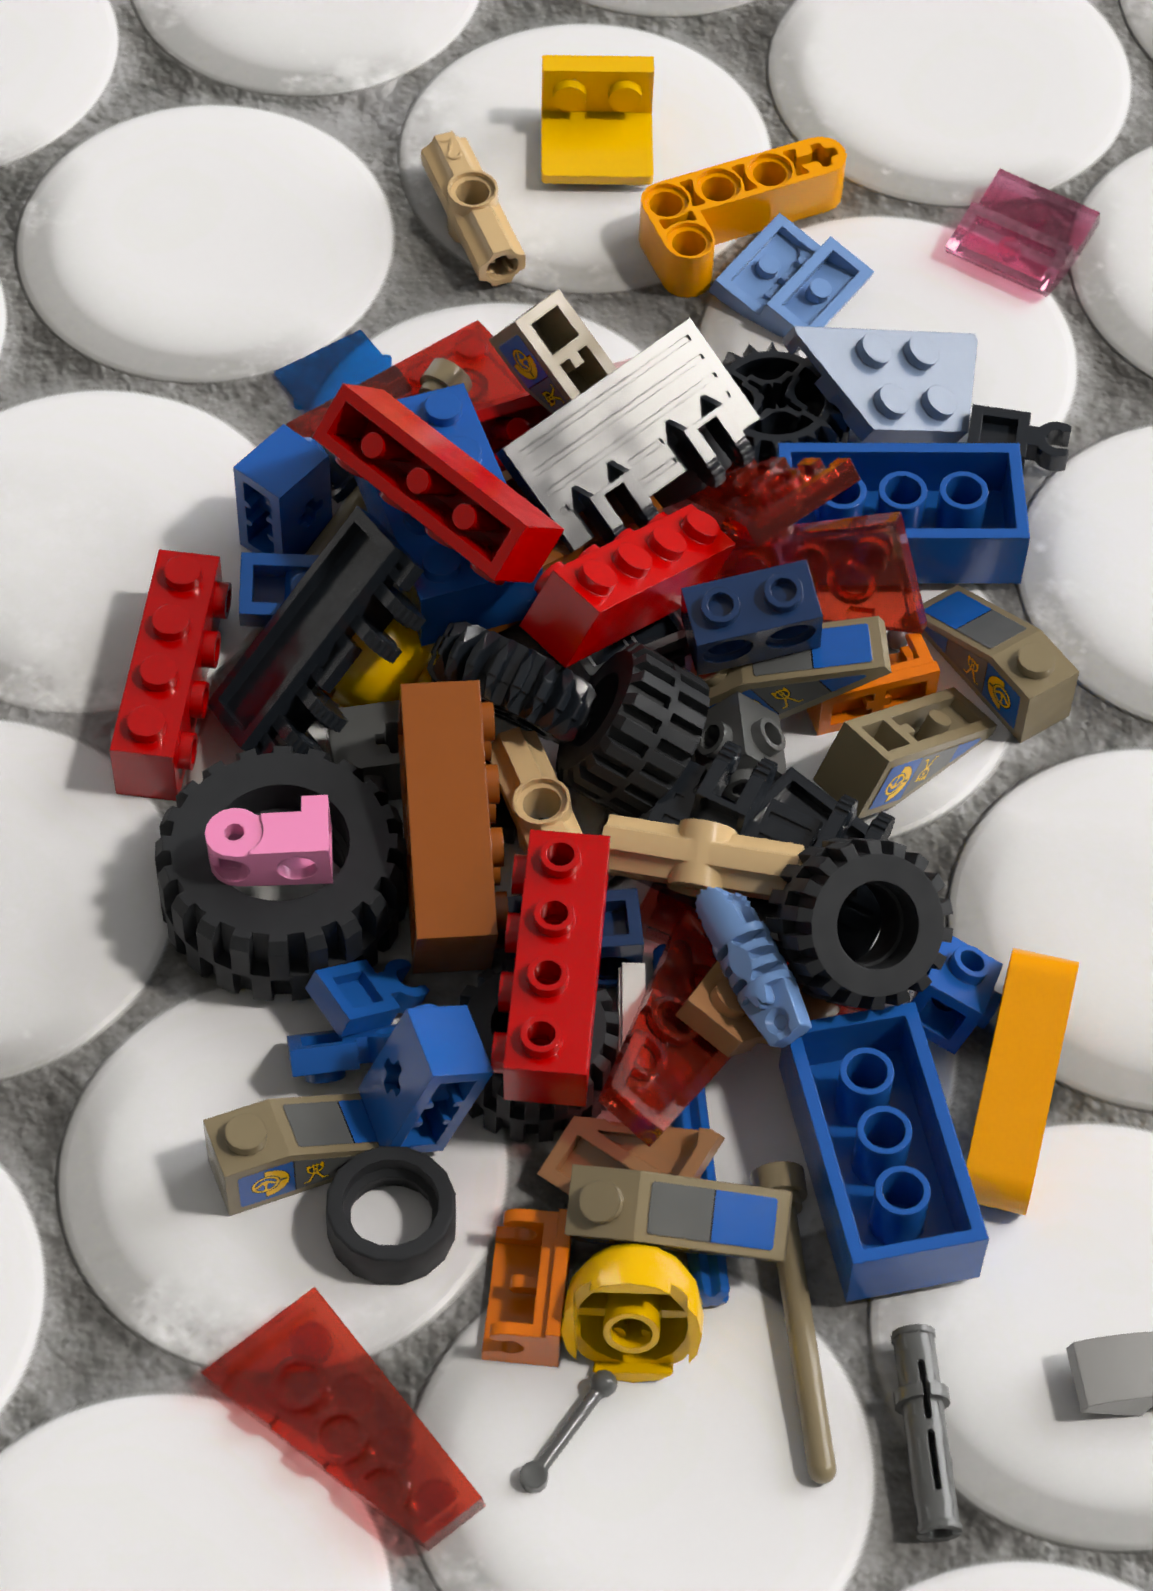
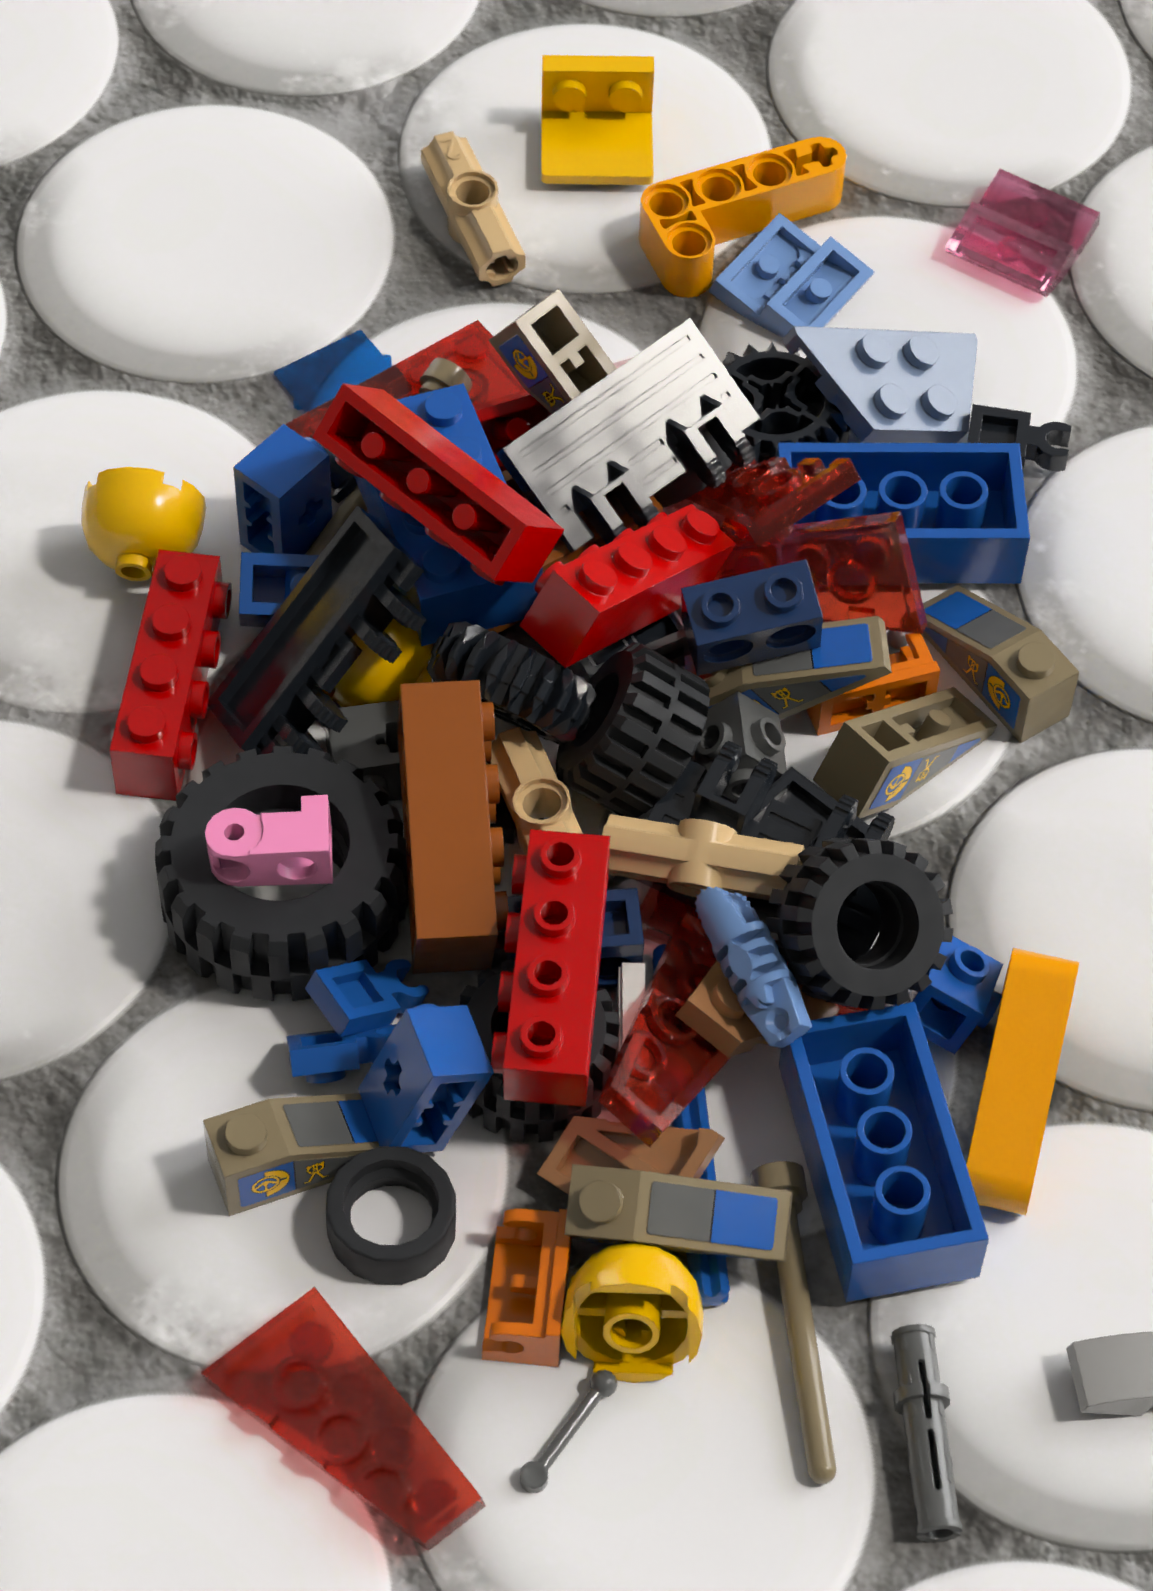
(135, 515): none -> yellow cylinder

